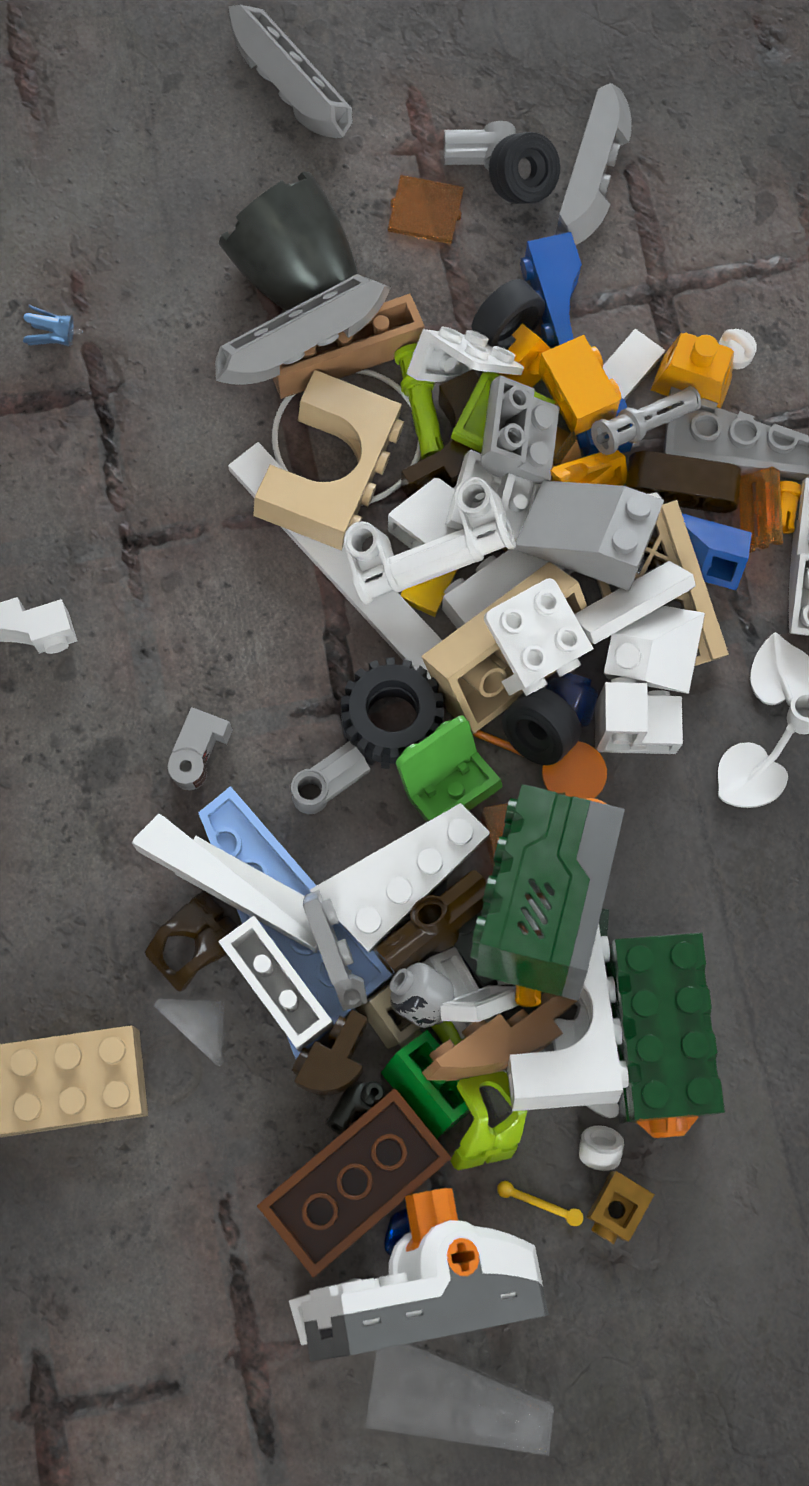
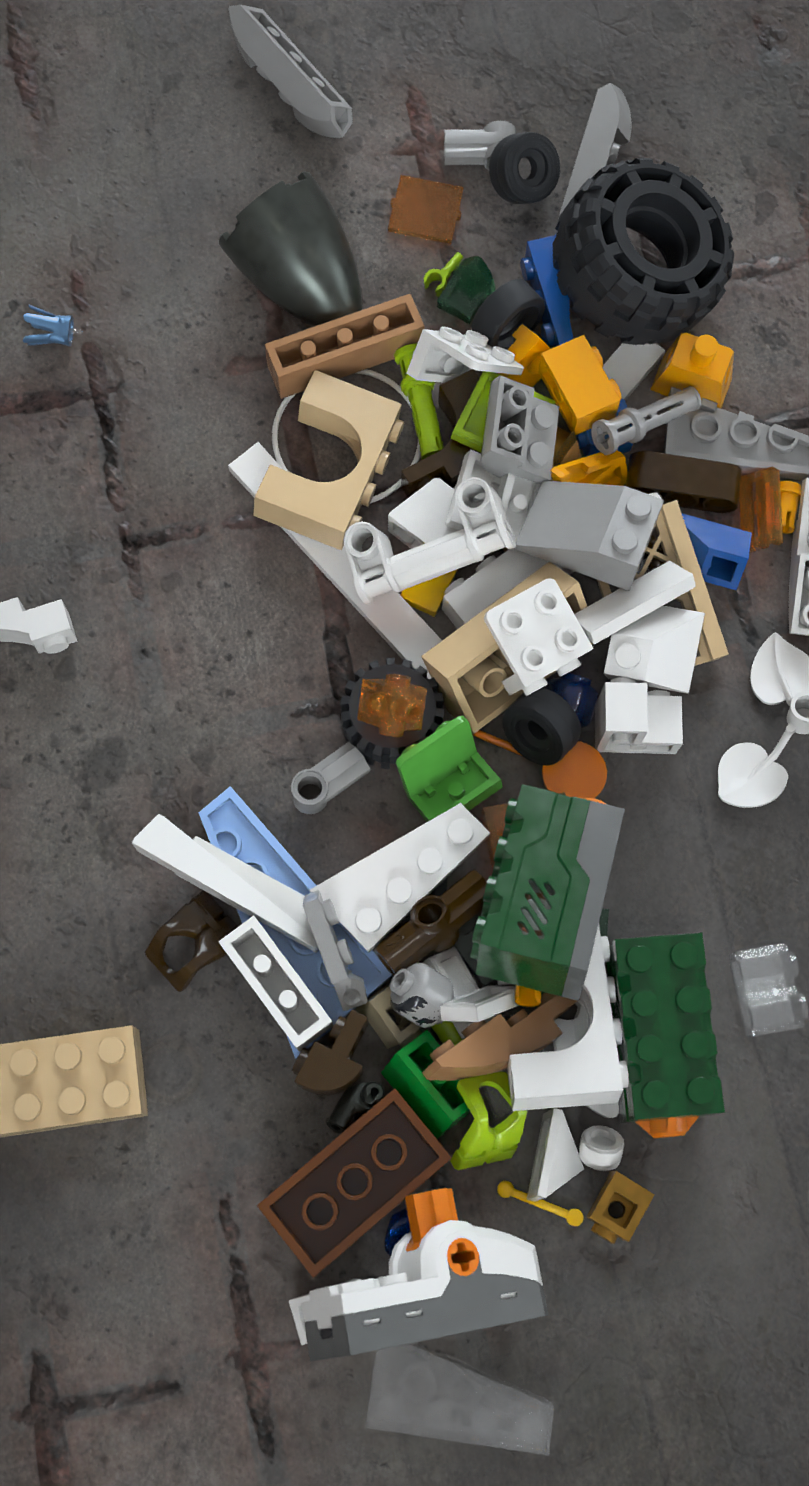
(194, 748): light grey leg -> none
(200, 1022): clear slope -> none
(315, 322): light grey brick -> none
(392, 704): none -> clear orange brick
(443, 274): none -> lime hand
(467, 289): none -> clear green tile
(555, 1156): none -> white slope
(613, 281): none -> black tyre
(742, 344): white tile -> none
(768, 990): none -> clear brick

